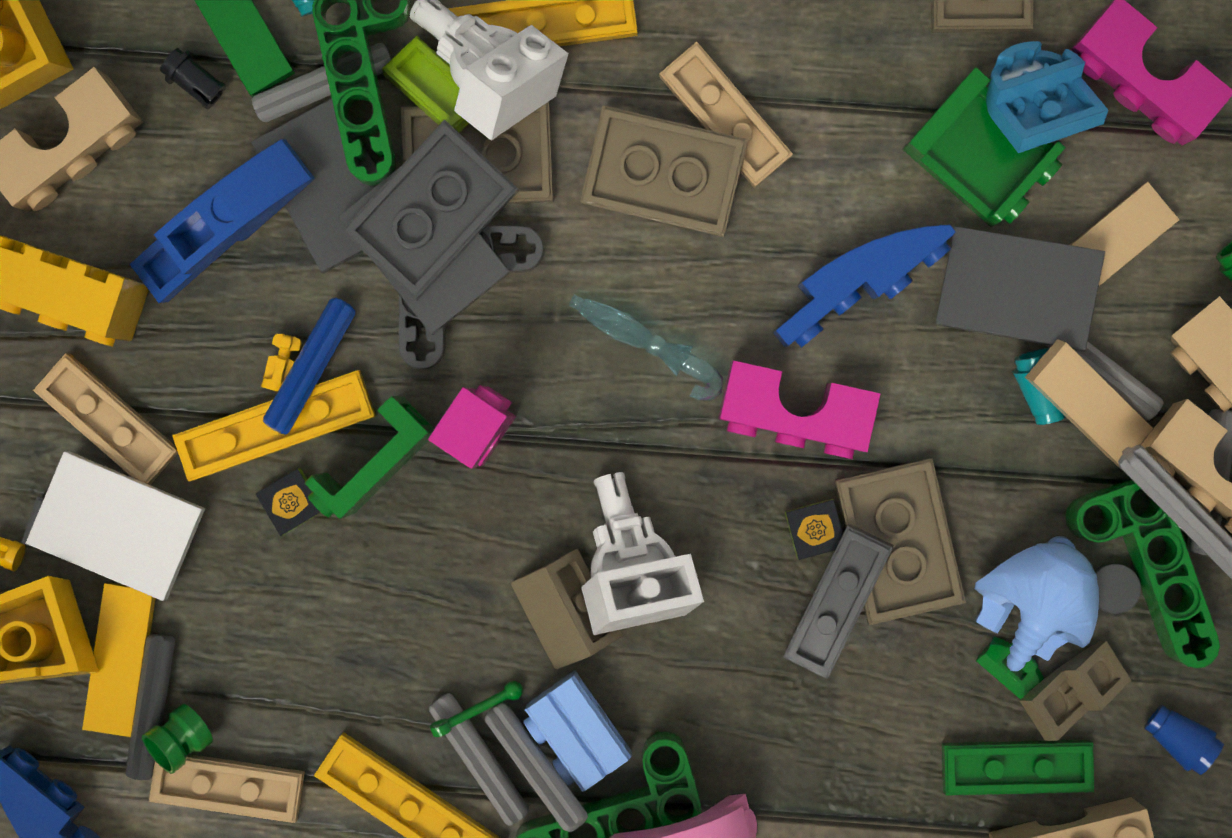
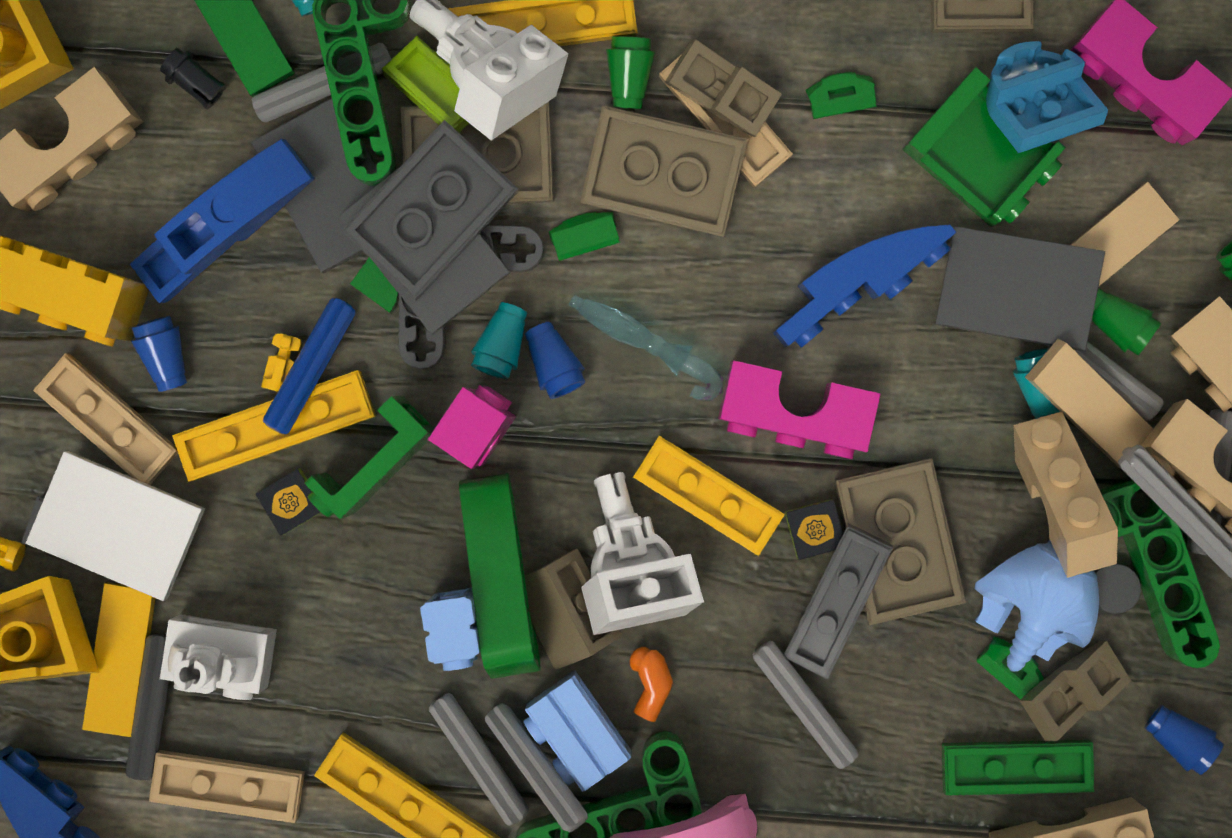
(161, 352): none -> blue cone
(177, 738): green wheel -> none
(217, 654): none -> white brick
(376, 286): none -> green tile
(451, 629): none -> light blue brick
(498, 577): none -> green beam
(500, 343): none -> teal cone
(513, 690): green hinge -> none
(554, 362): none -> blue cone
(584, 234): none -> green piece
(629, 70): none -> green cone
(655, 679): none -> orange arm
(708, 495): none -> yellow tile
(723, 88): none -> dark tan slope
(805, 704): none -> light grey axle
(841, 94): none -> green piece
(1075, 509): none -> tan arch
(1124, 322): none -> green cone

